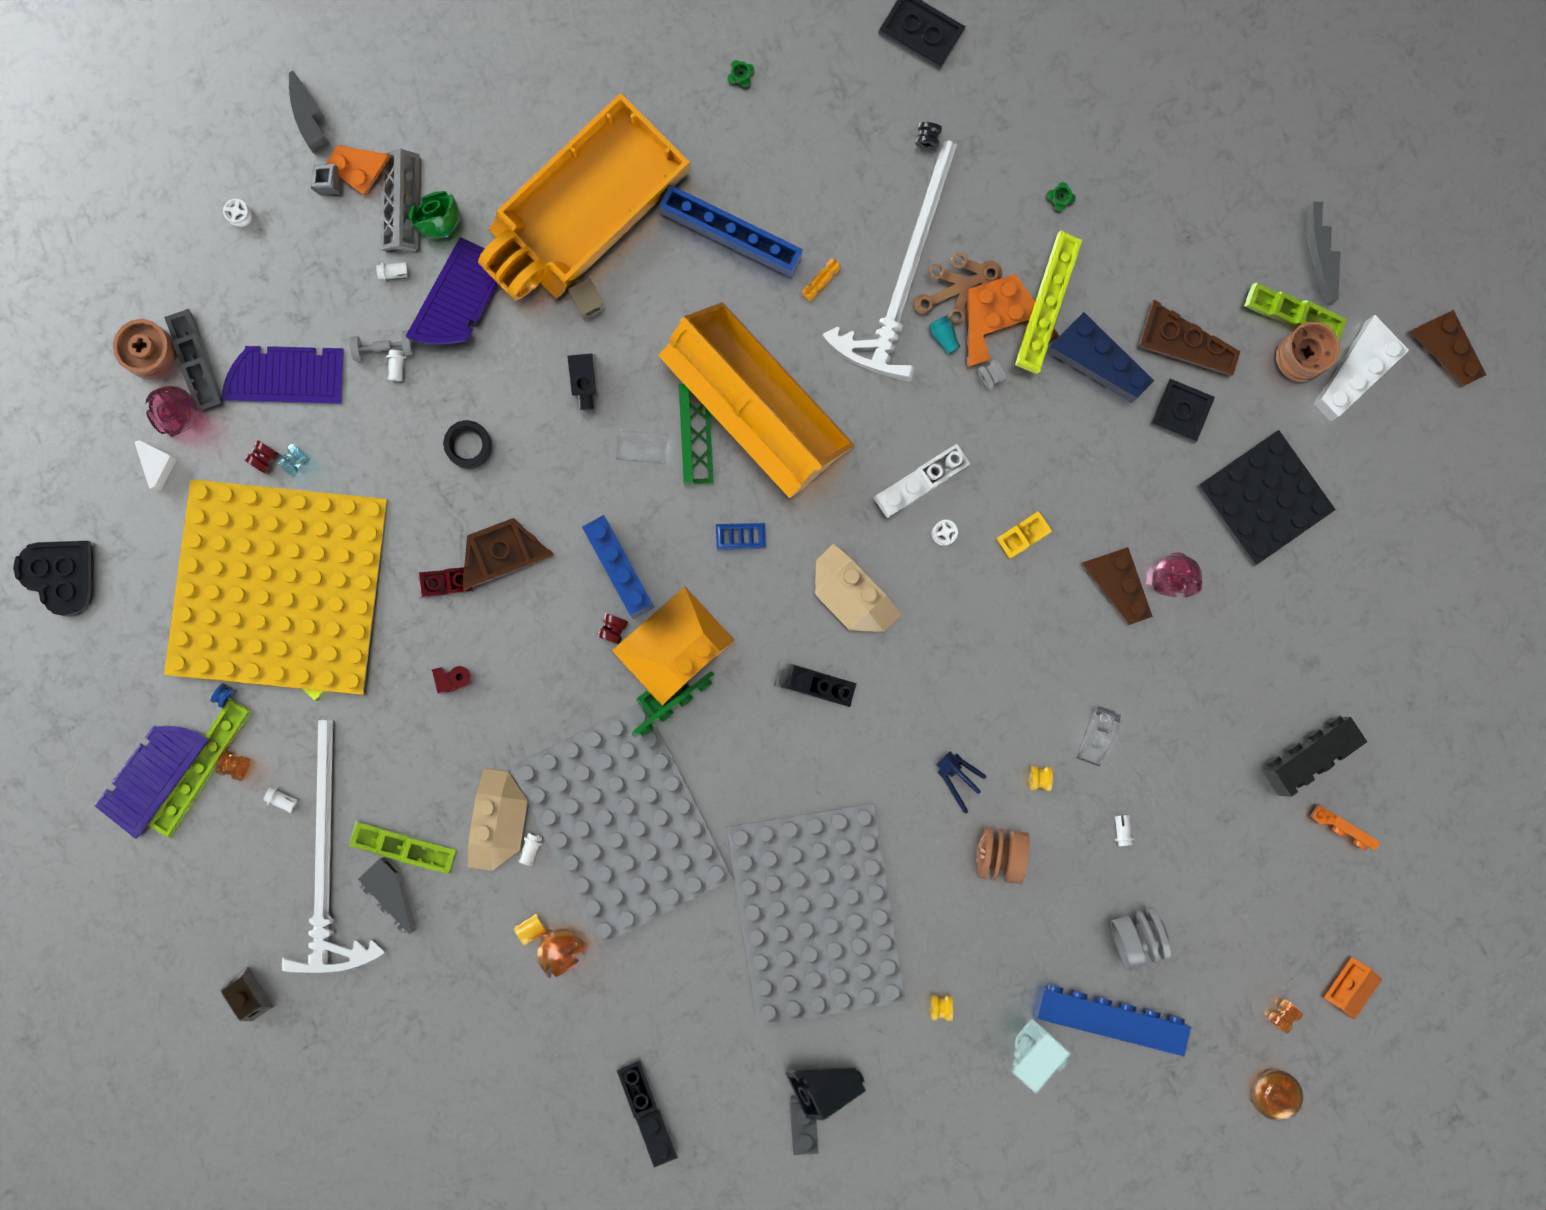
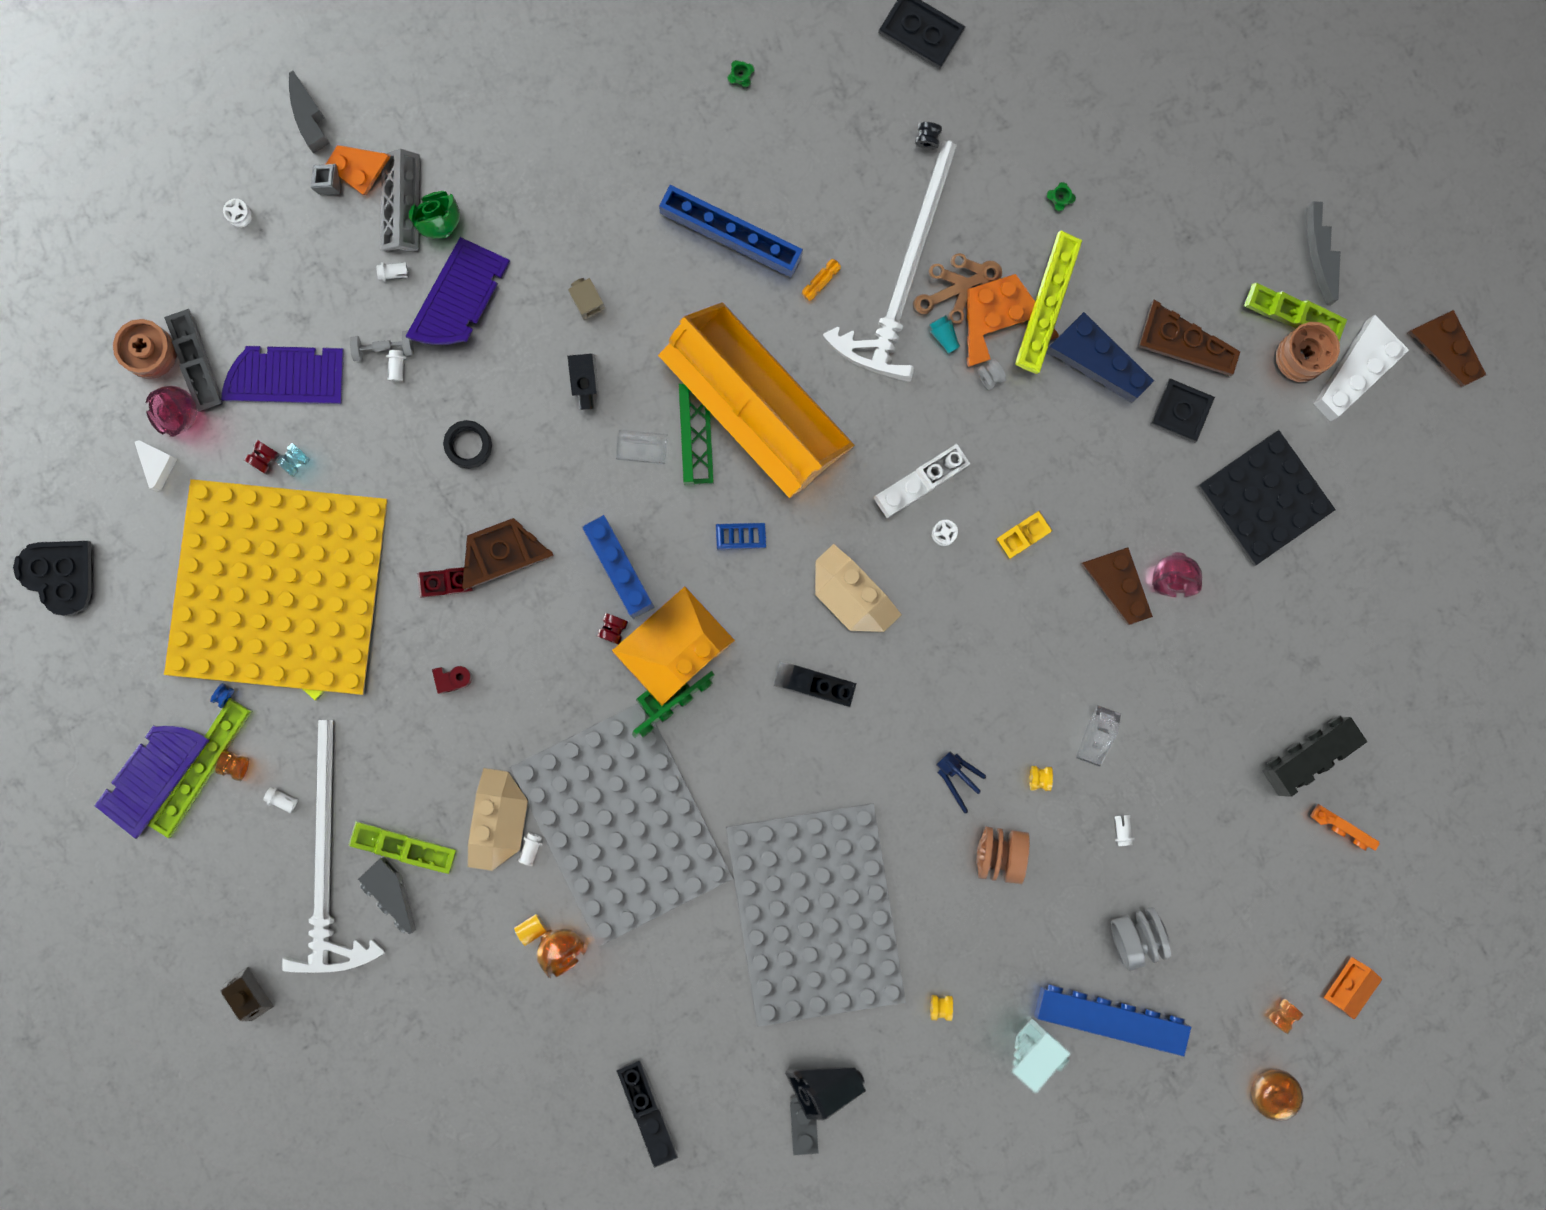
(581, 202): light orange plate -> none

